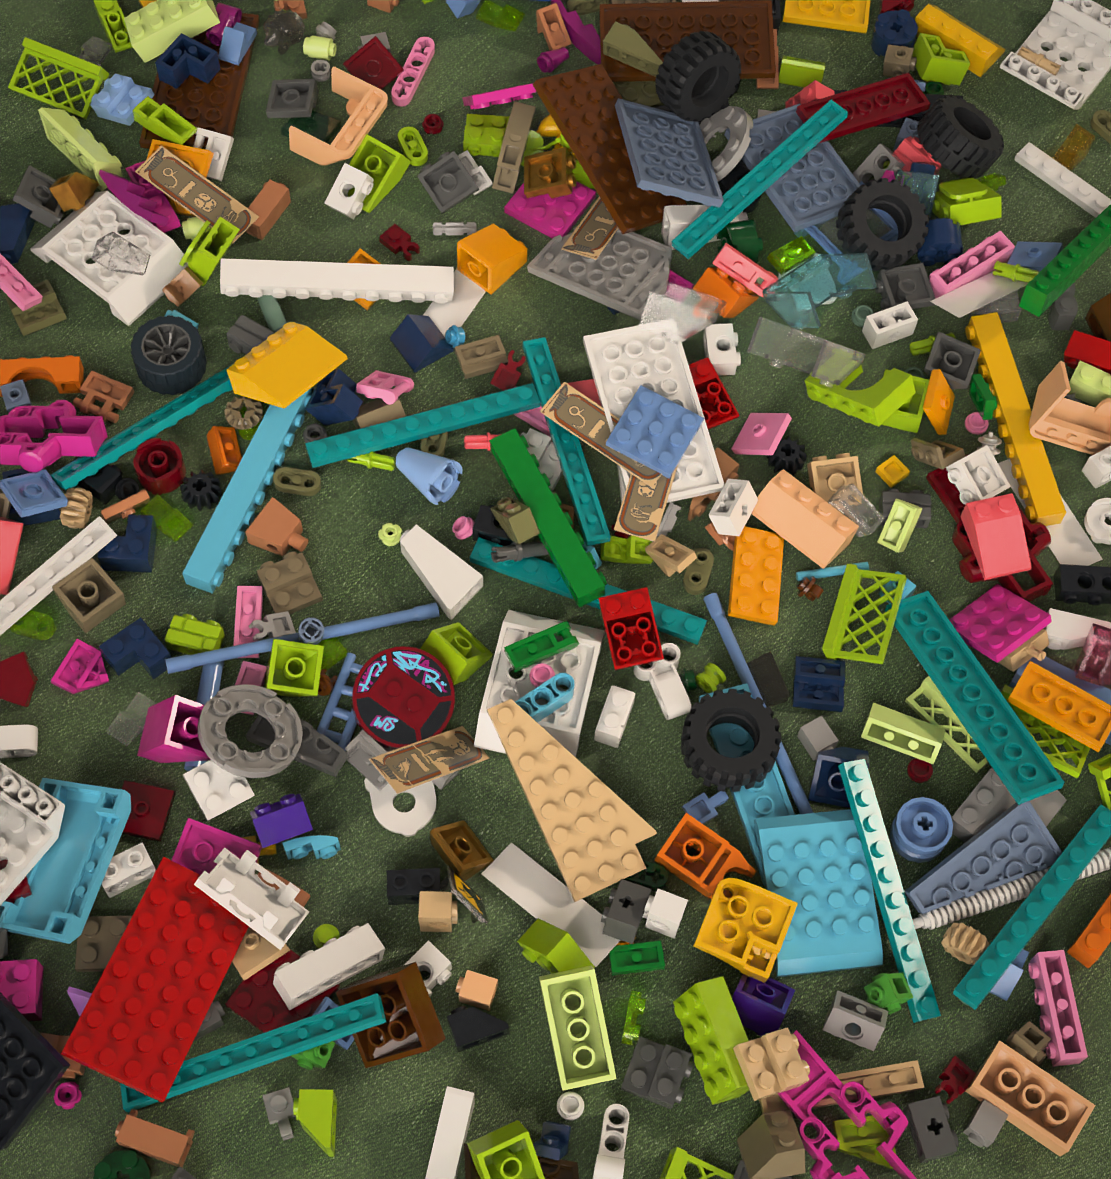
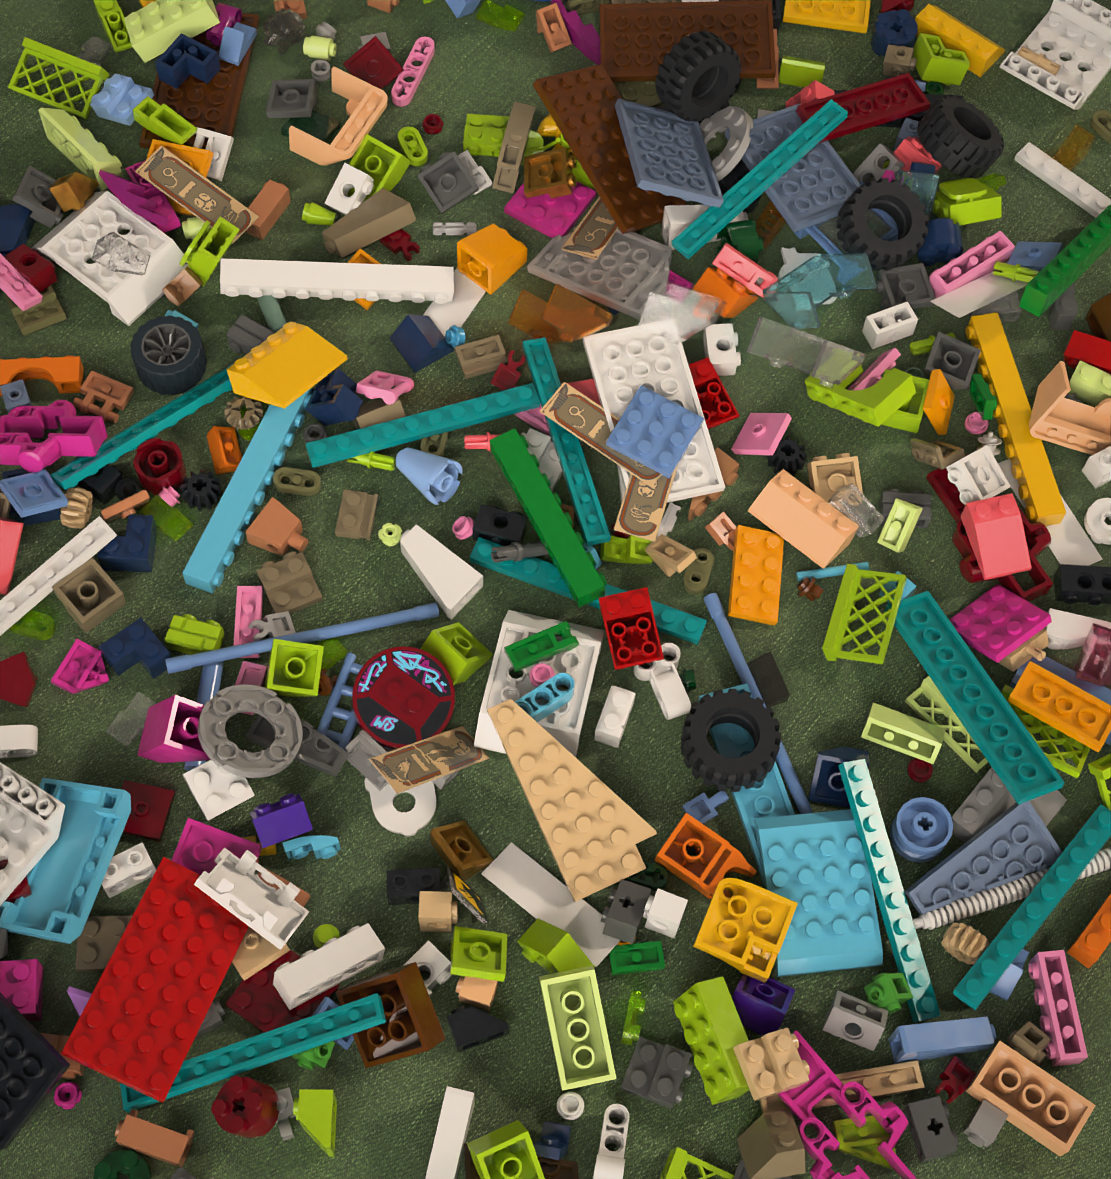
(32, 267): none -> dark red brick
(170, 496): none -> bright pink plate
(246, 1107): none -> dark red brick
(307, 634): sand blue wheel -> none
(317, 215): none -> lime cone
(356, 515): none -> dark tan plate
(368, 222): none -> dark tan slope
(478, 953): none -> lime plate
(499, 96): dark pink plate -> none
(515, 519): olive slope -> none
(550, 60): magenta cone -> none
(562, 319): none -> clear orange windscreen
(629, 48): olive slope -> none
(710, 678): lime wheel -> none
(733, 507): white brick -> none
(778, 225): none -> clear orange slope
(791, 255): clear neon green plate -> none
(817, 737): light grey brick -> none
(818, 684): dark blue slope -> none
(860, 313): sand green plate -> none
(873, 372): none -> bright pink plate
(892, 471): yellow plate -> none
(941, 1039): none -> medium blue slope

